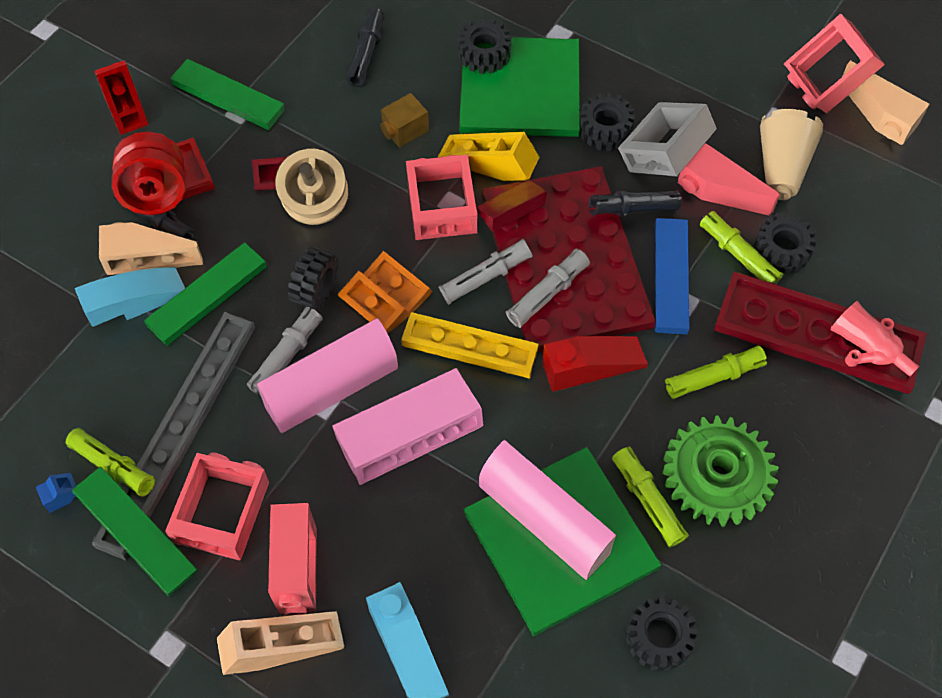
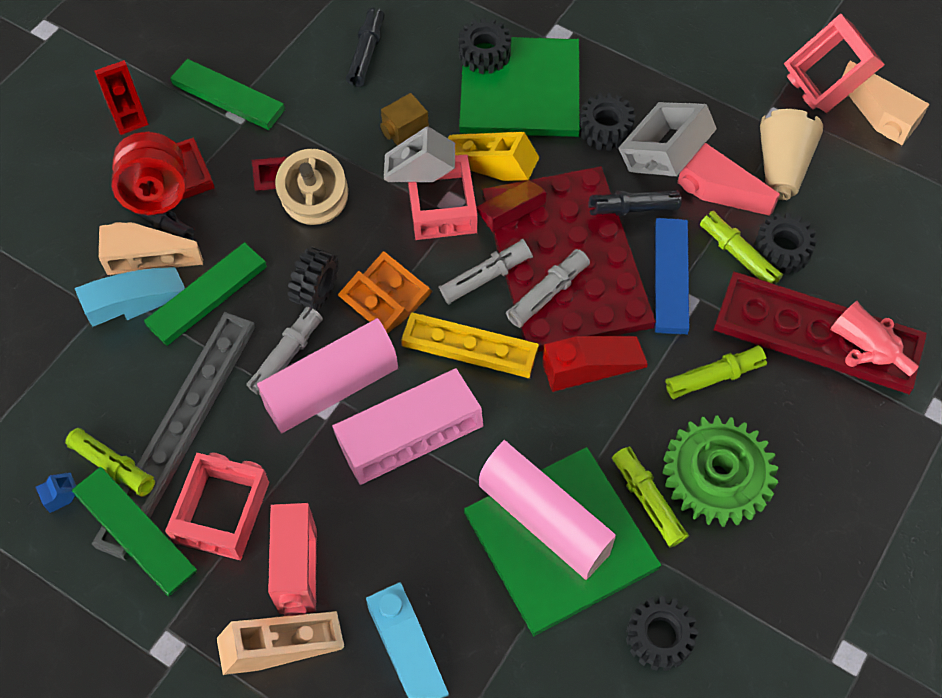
(420, 158): none -> light grey slope

